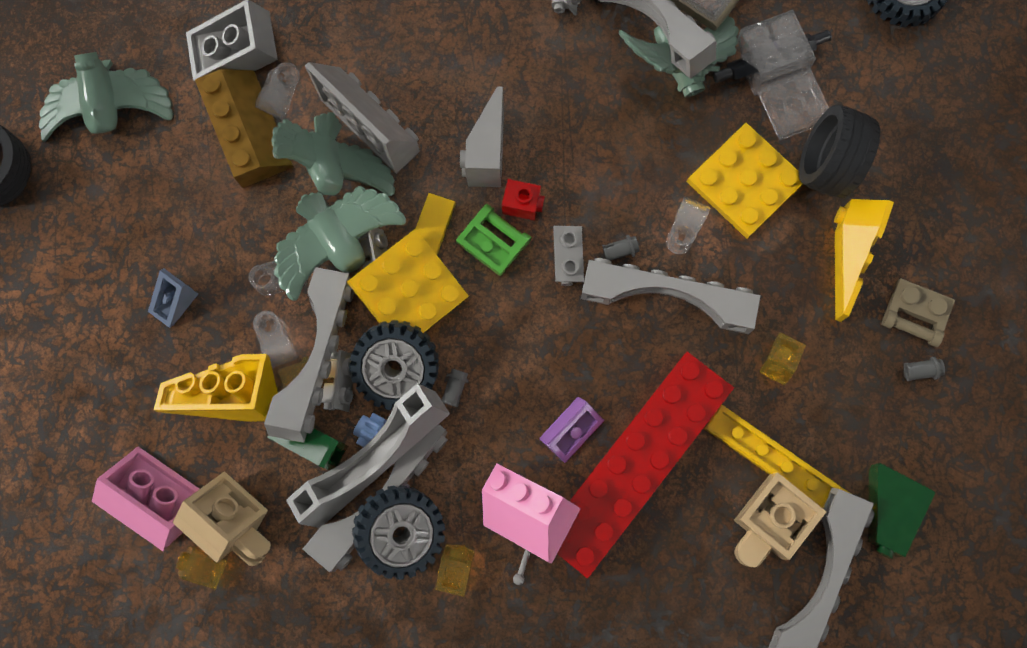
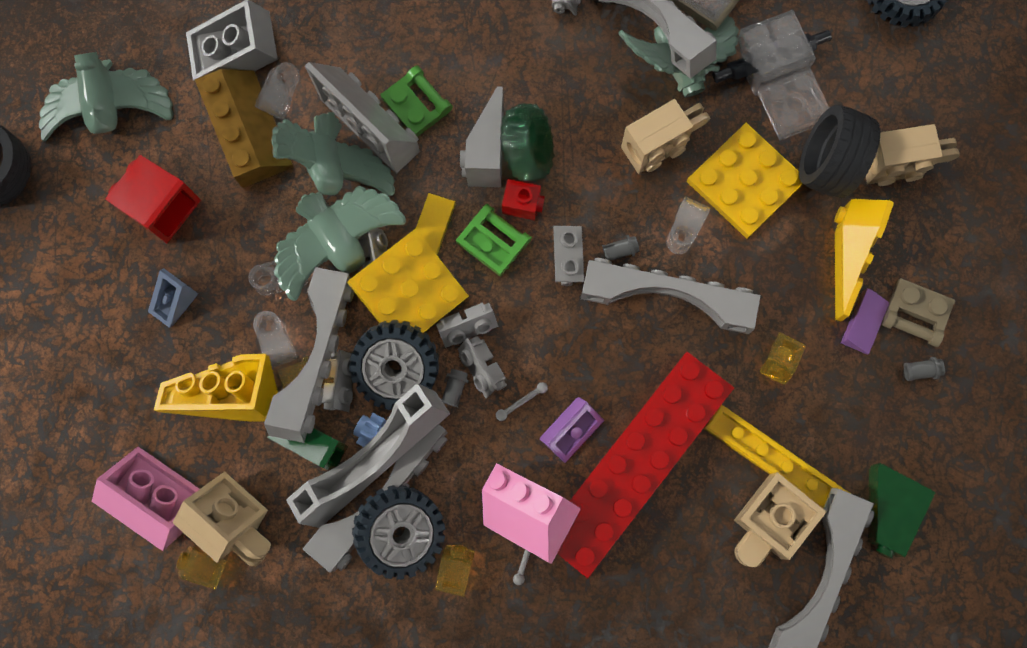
(153, 198): none -> red slope
(407, 105): none -> bright green plate
(479, 321): none -> light grey hinge
(486, 378): none -> light grey hinge
(502, 414): none -> light grey hinge
(527, 142): none -> clear green gear
(661, 134): none -> tan brick
(865, 321): none -> medium lavender slope
(909, 154): none -> tan brick

